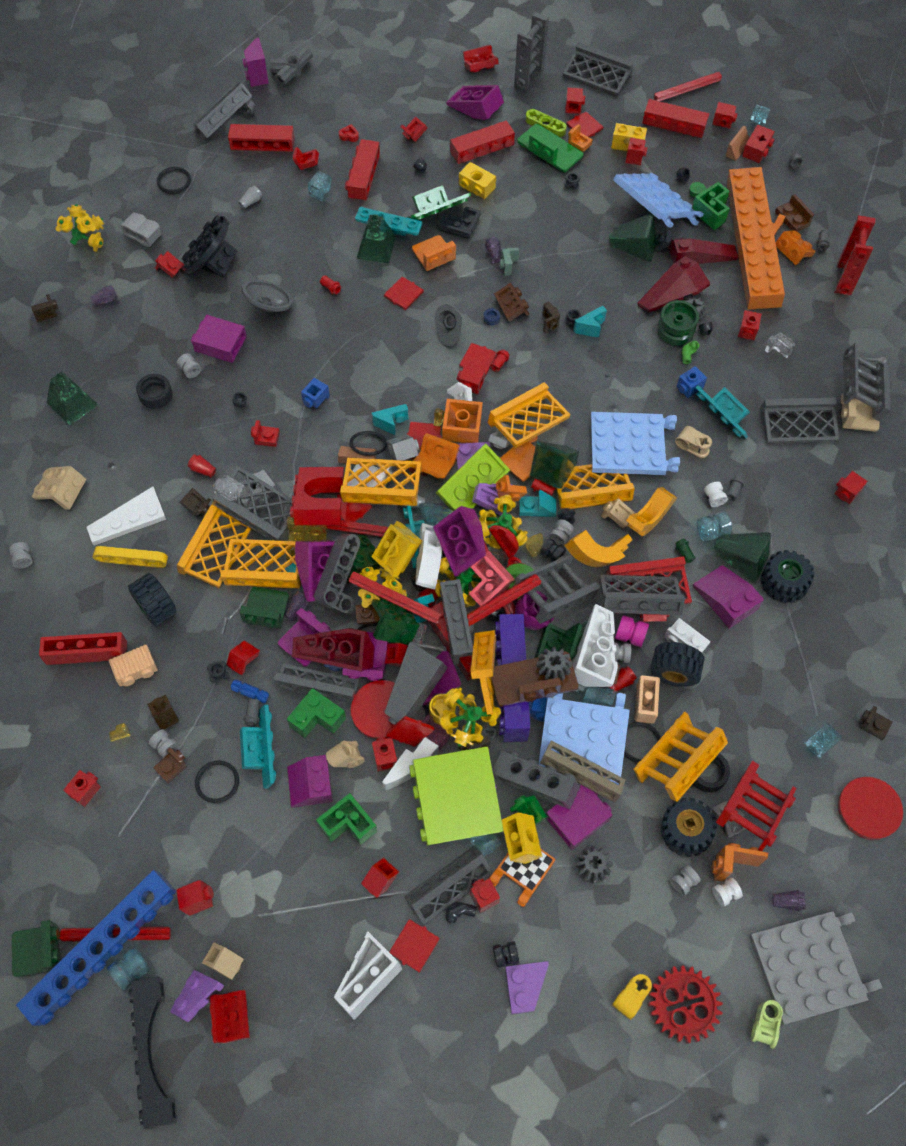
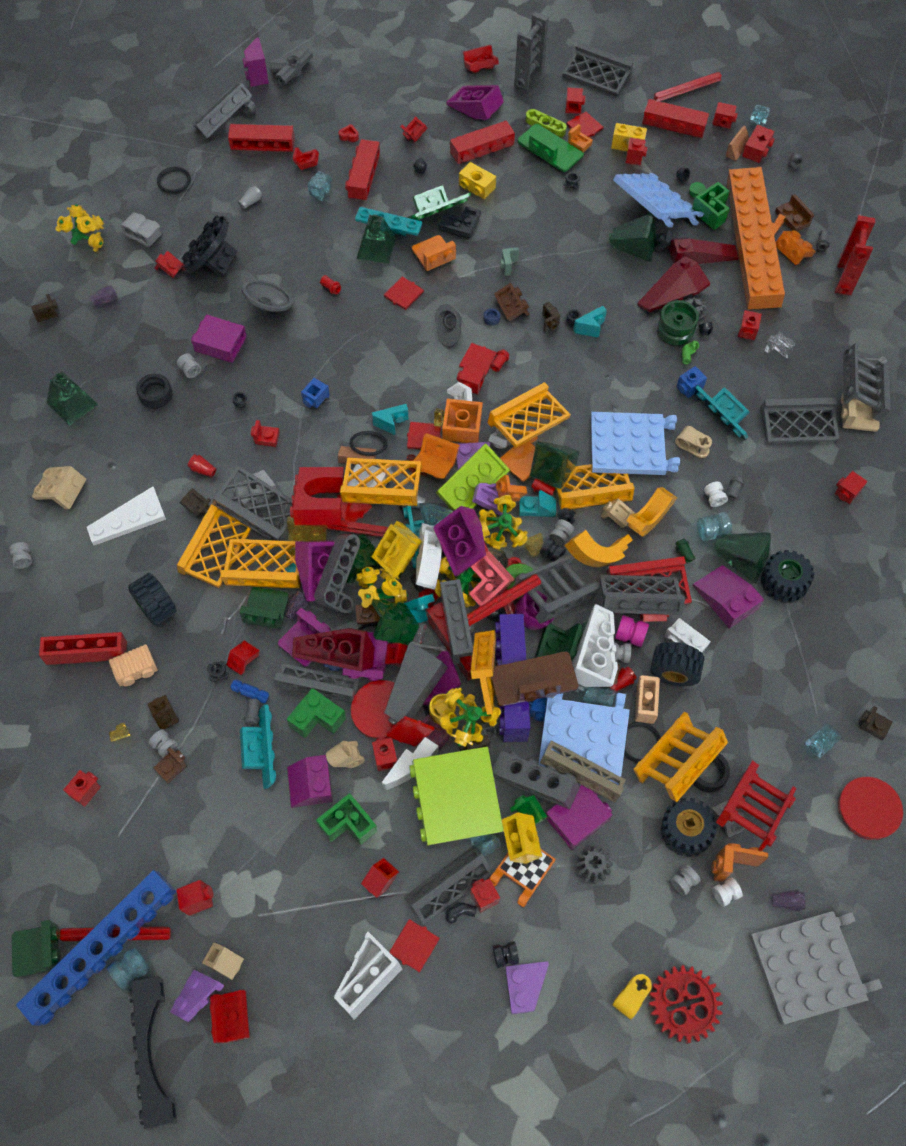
(130, 556): yellow beam -> none
(219, 800): black tyre -> none
(228, 488): clear bracket -> none
(395, 597): red axle -> none
(403, 447): light grey brick -> none
(493, 248): clear purple cone -> none
(505, 539): red plate -> none
(548, 659): dark grey gear -> none
(767, 1025): yellowish green piece -> none

